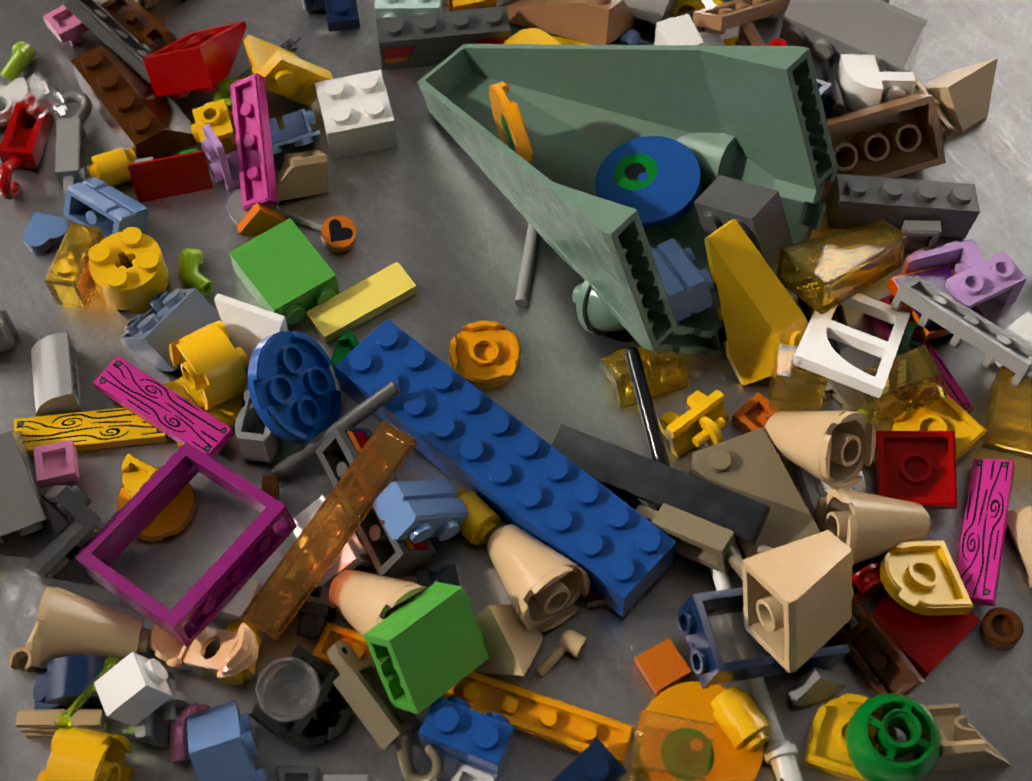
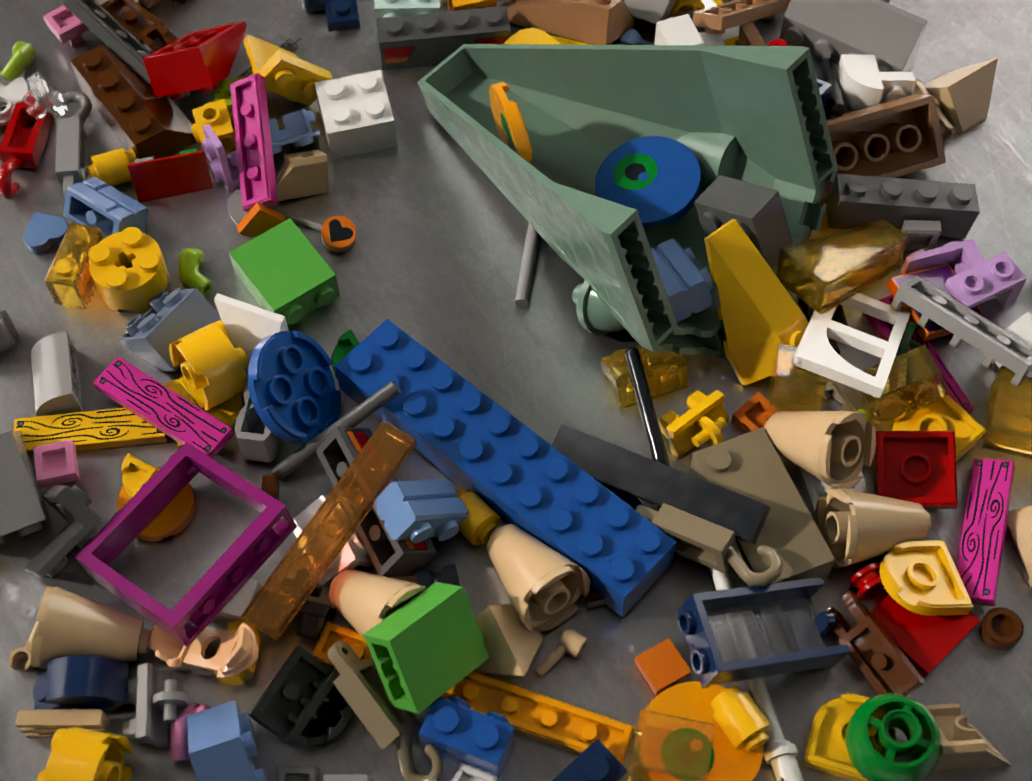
(63, 719): clear neon green hinge -> none
(133, 689): white brick -> none
(288, 689): clear hair -> none
(361, 302): light yellow tile -> none
(485, 354): light orange tile -> none
(798, 596): tan slope -> none
(815, 687): light grey tile -> none

